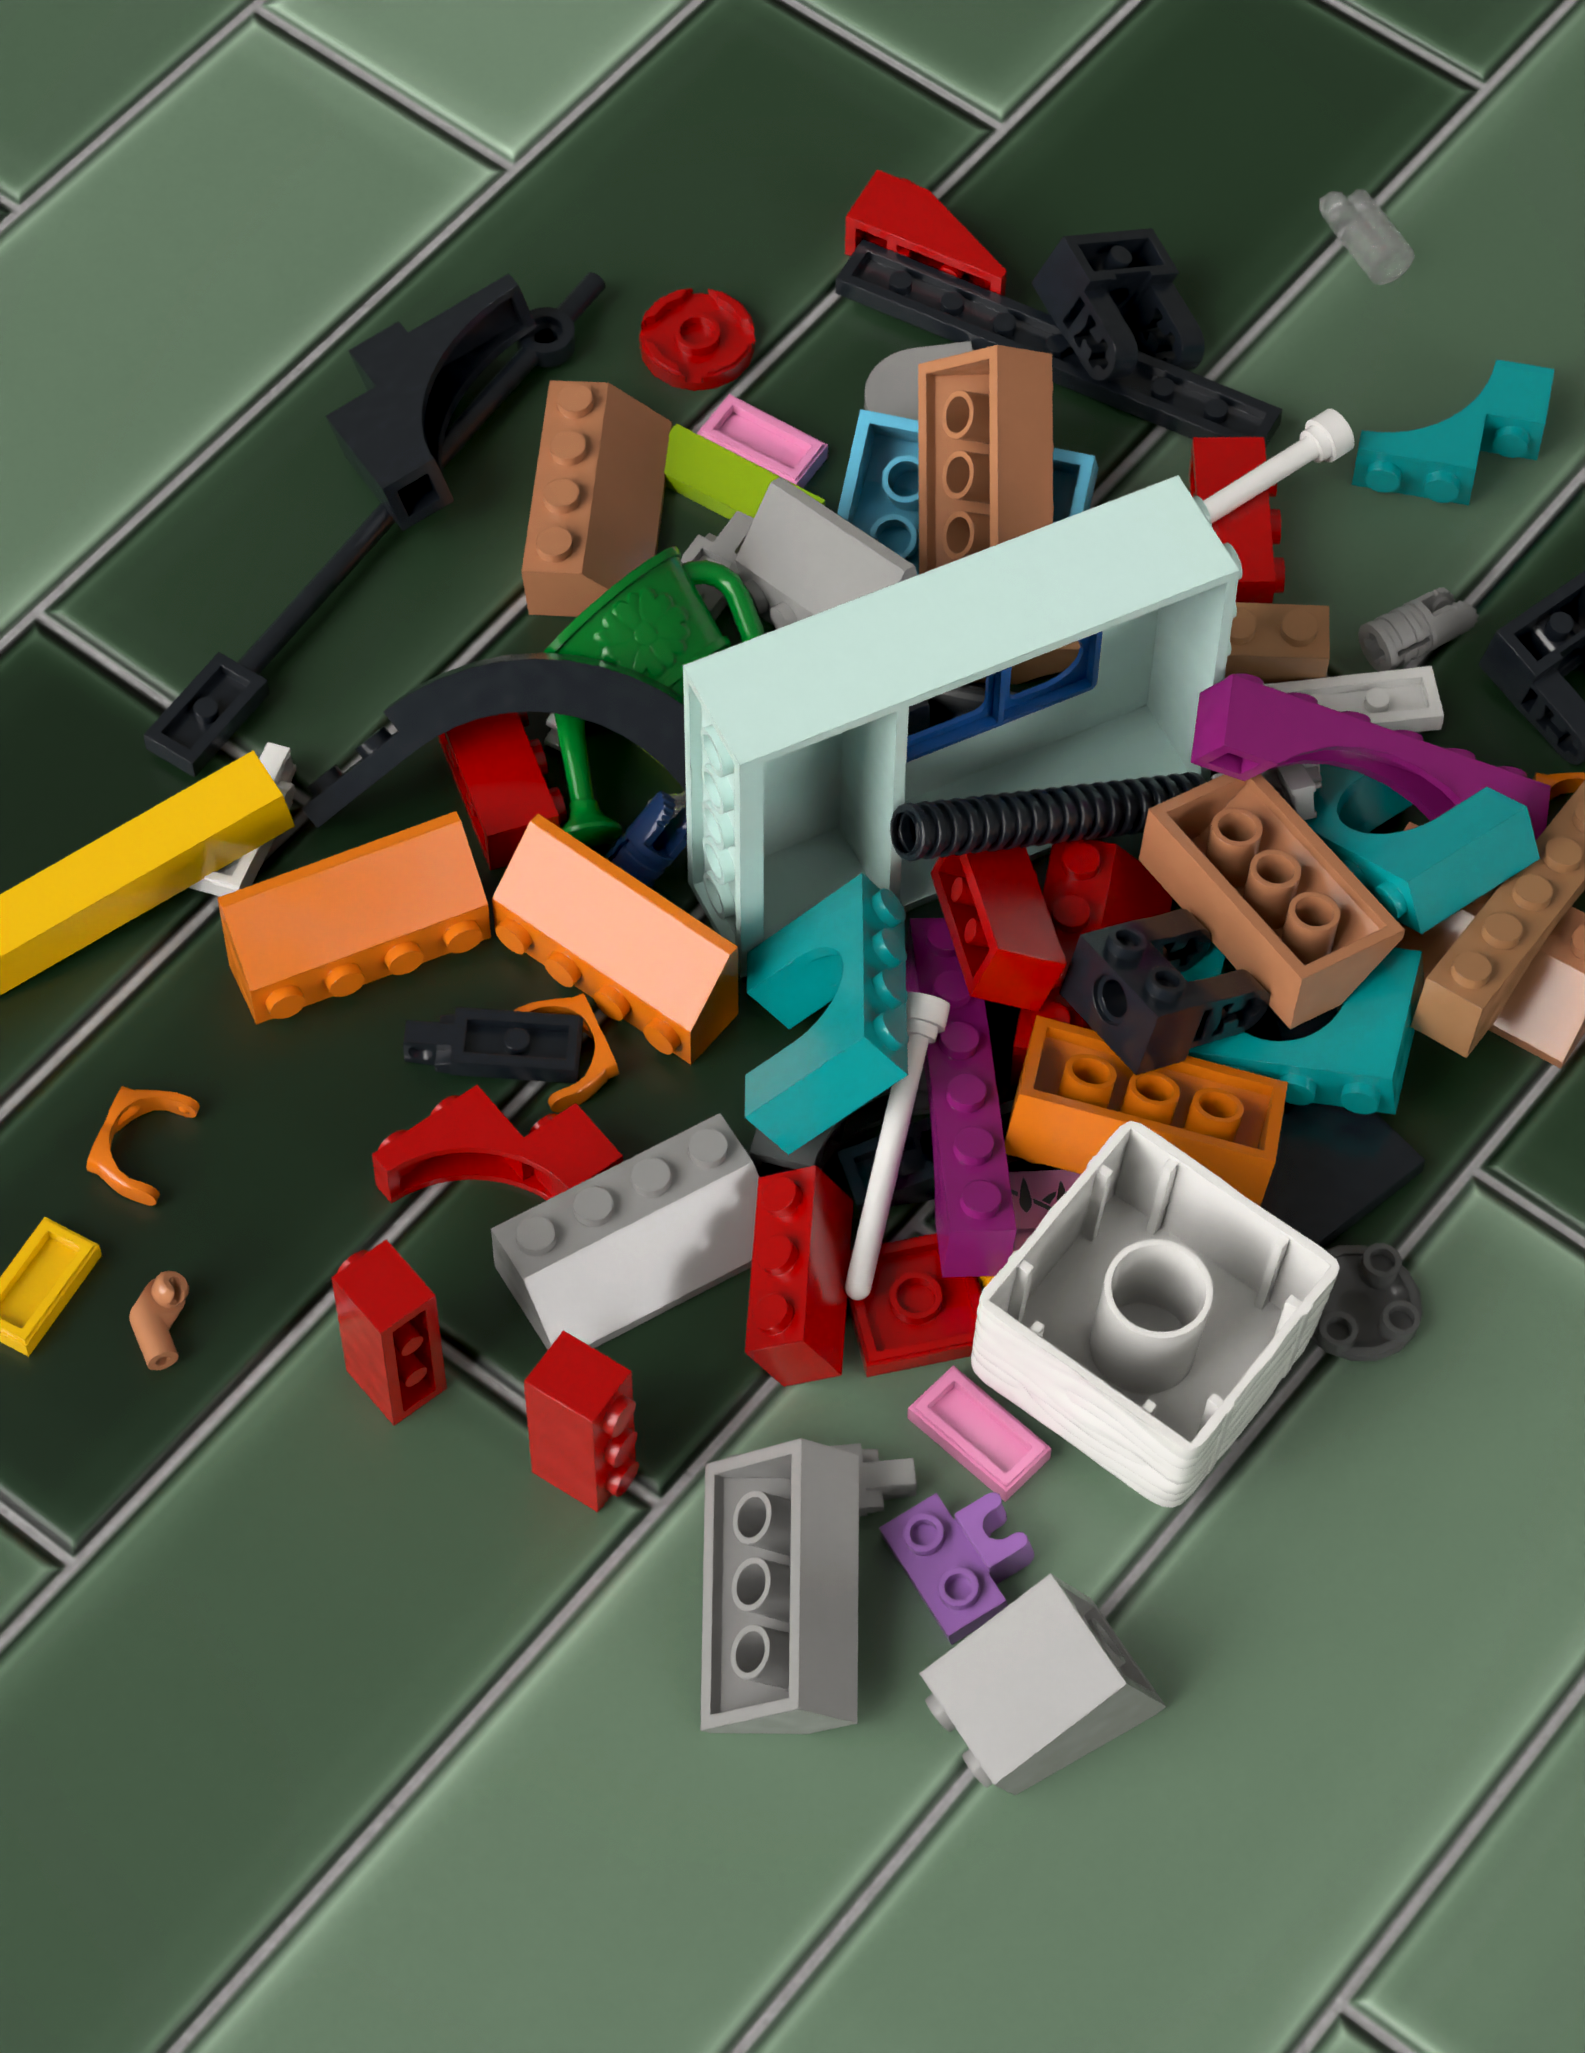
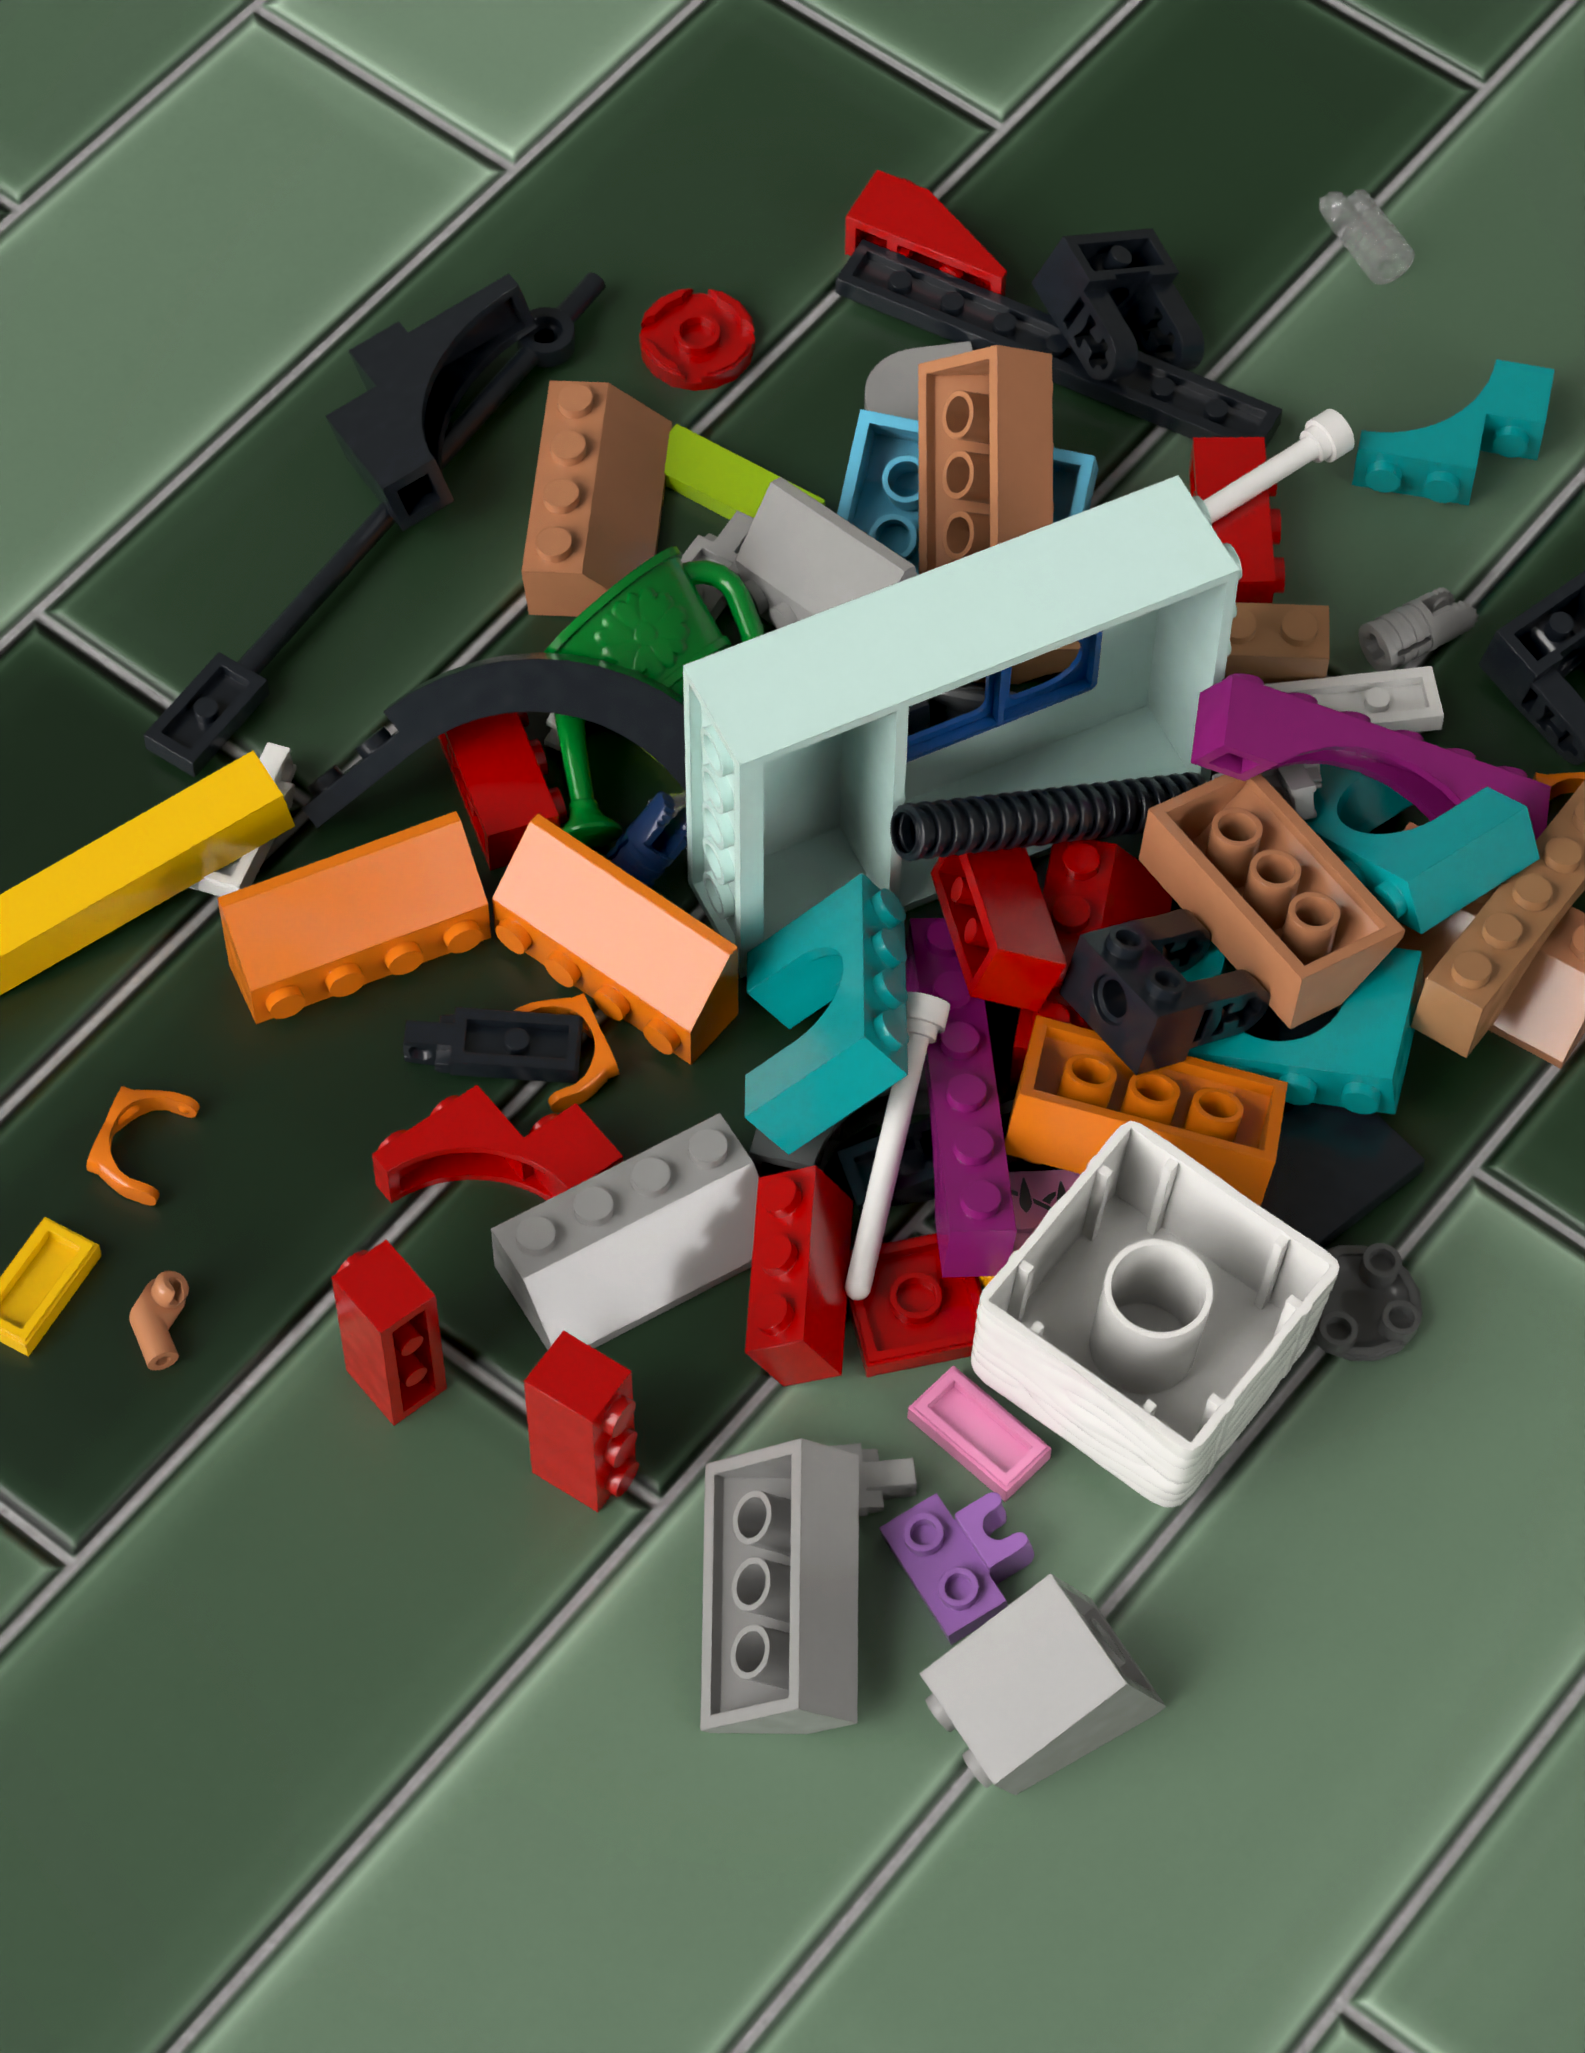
(765, 441): bright pink tile -> none

